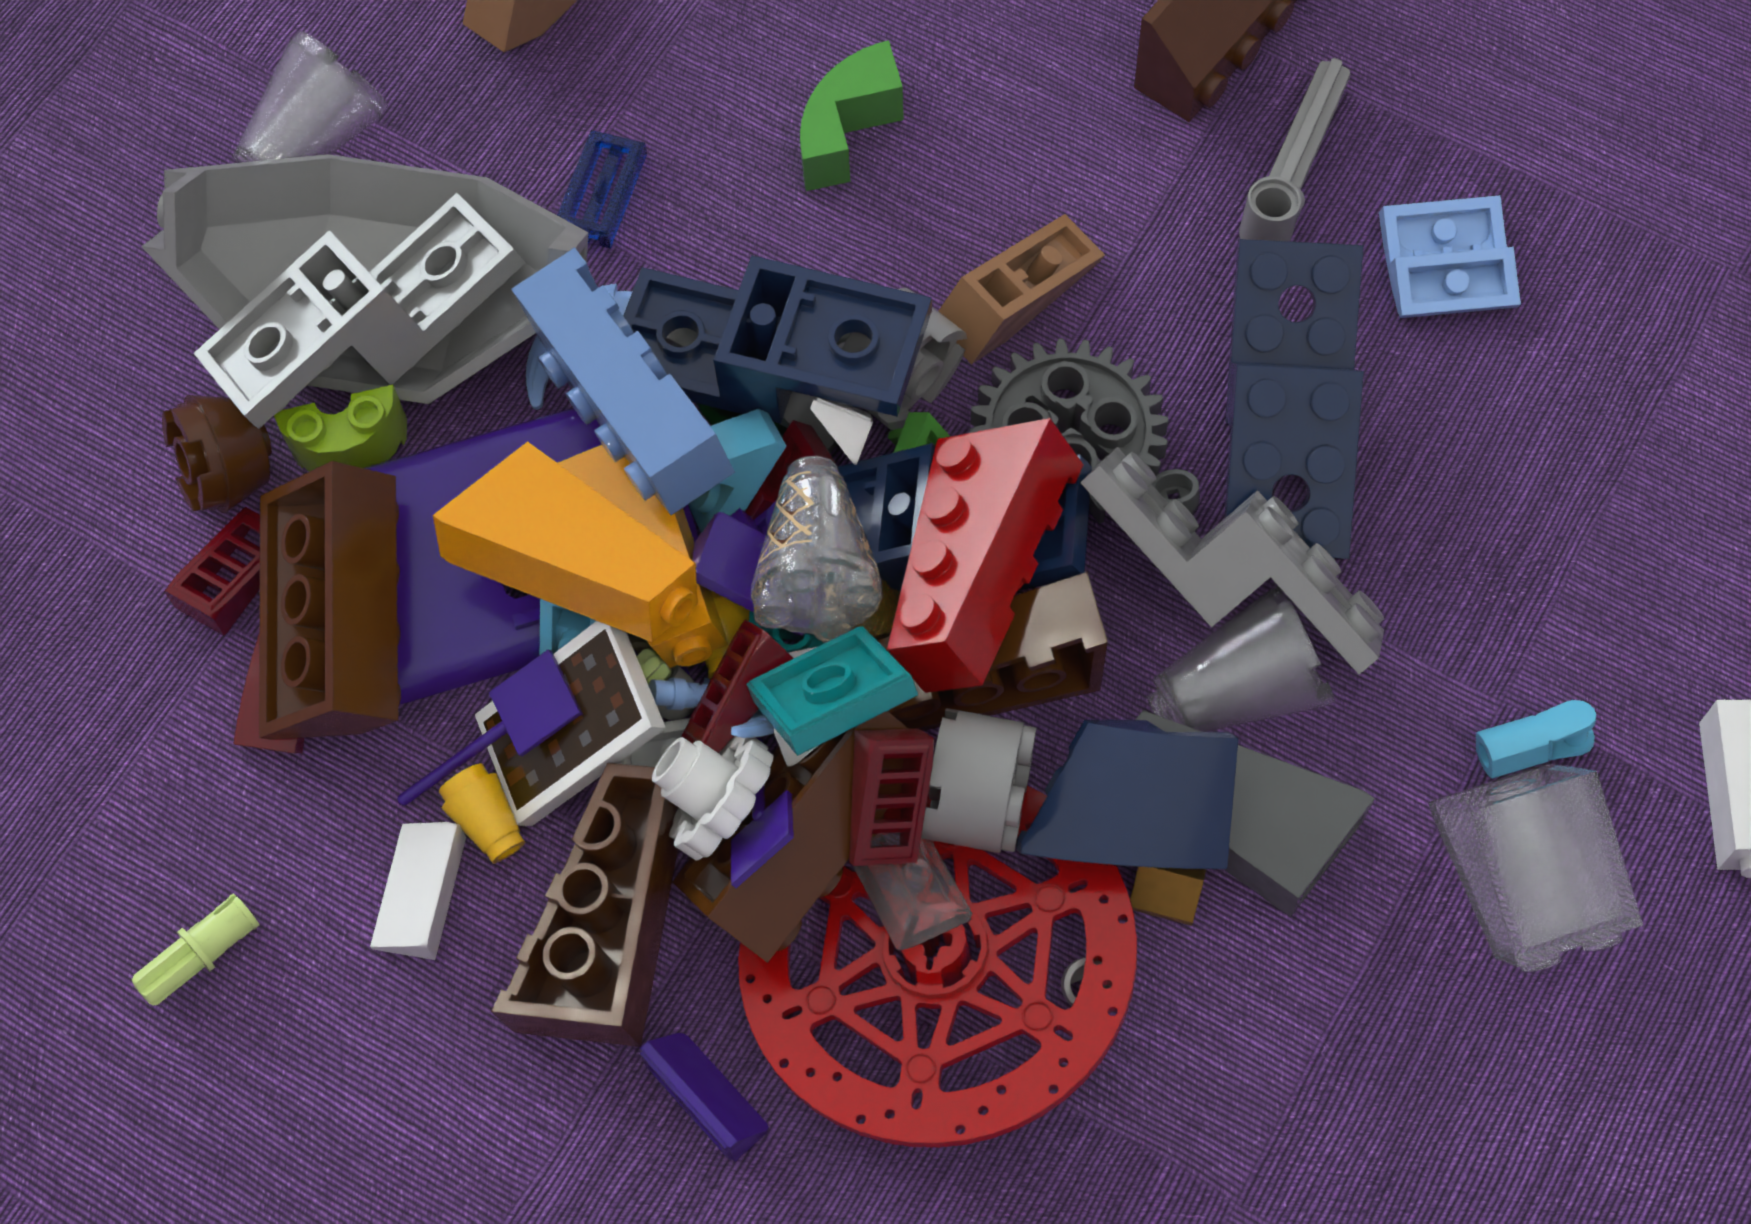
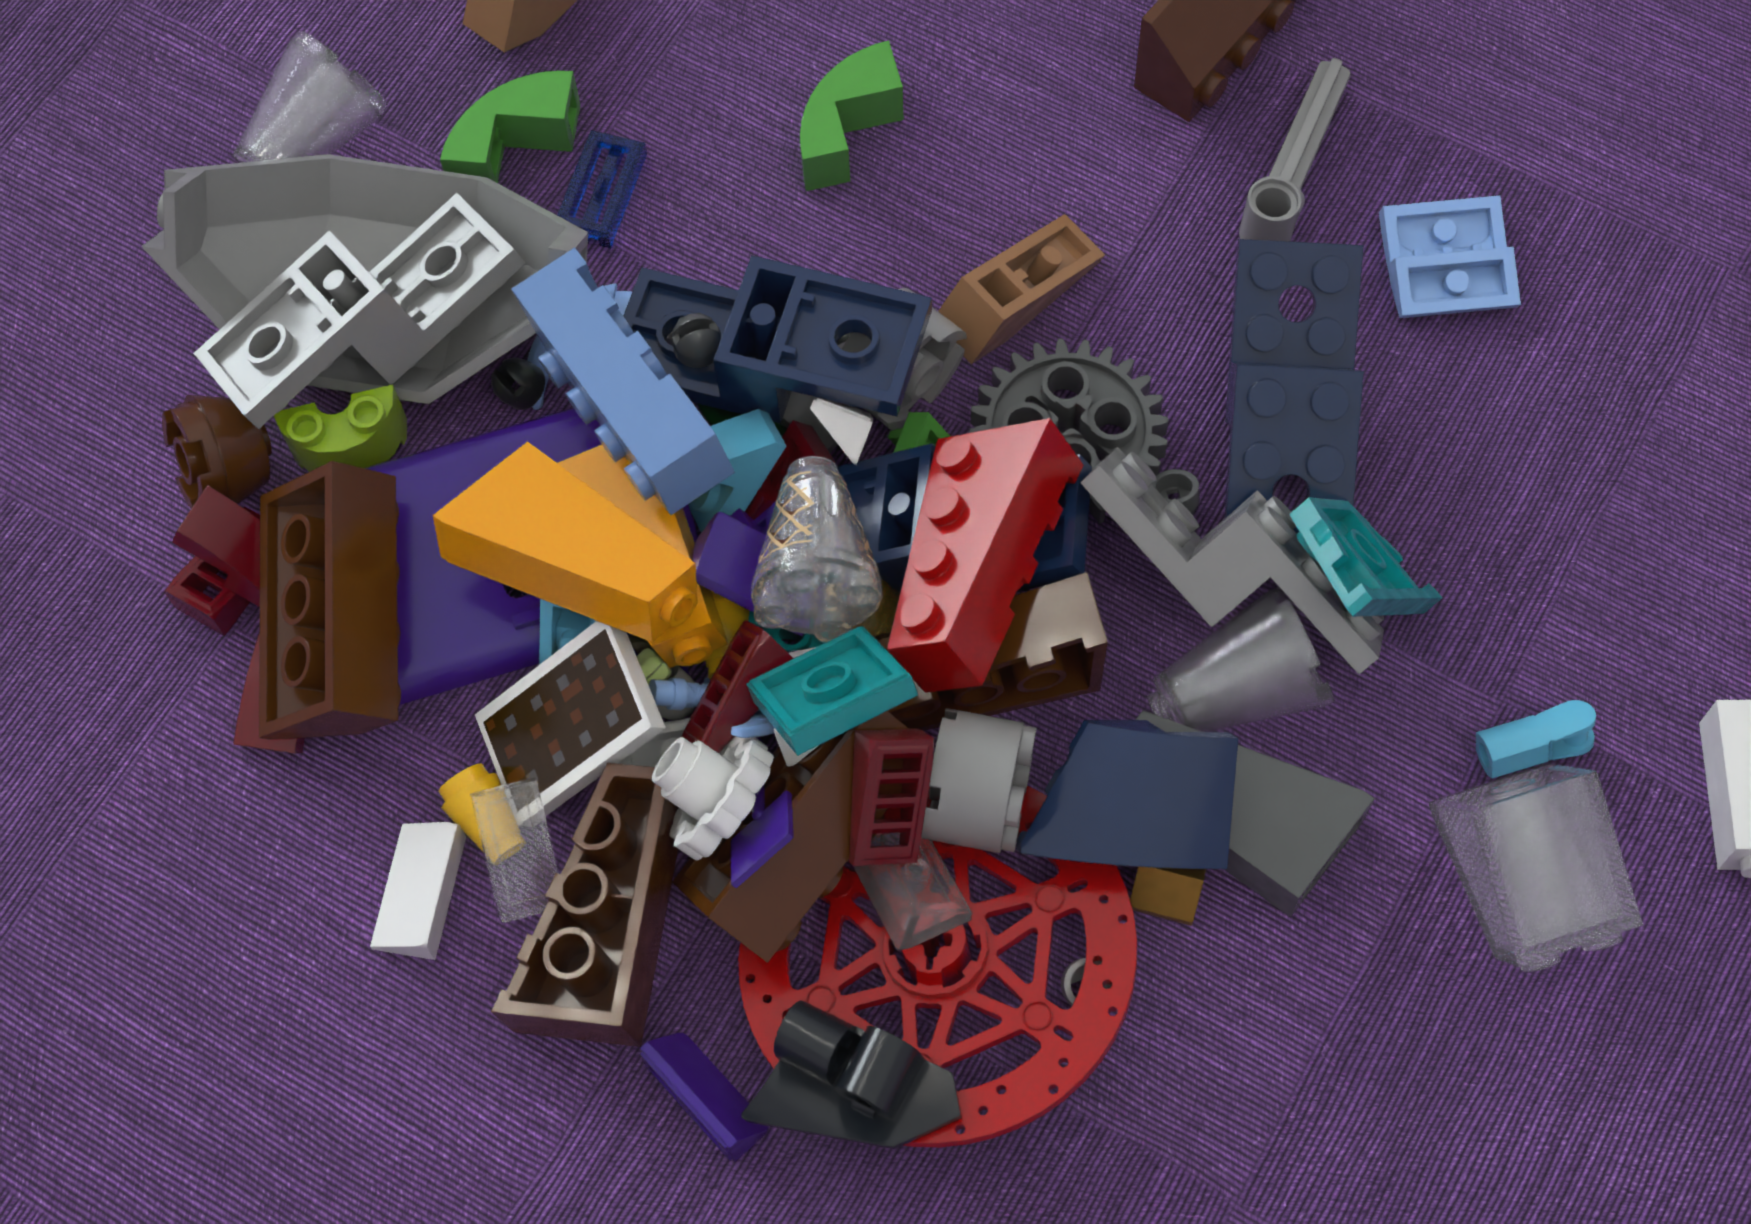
(194, 950): yellowish green axle -> none
(226, 539): none -> dark red slope
(515, 847): none -> clear tile
(523, 113): none -> bright green brick
(526, 374): none -> pearl dark grey hinge
(532, 709): dark purple piece -> none
(696, 340): none -> dark grey hinge
(851, 1083): none -> black panel
(1359, 560): none -> teal wing

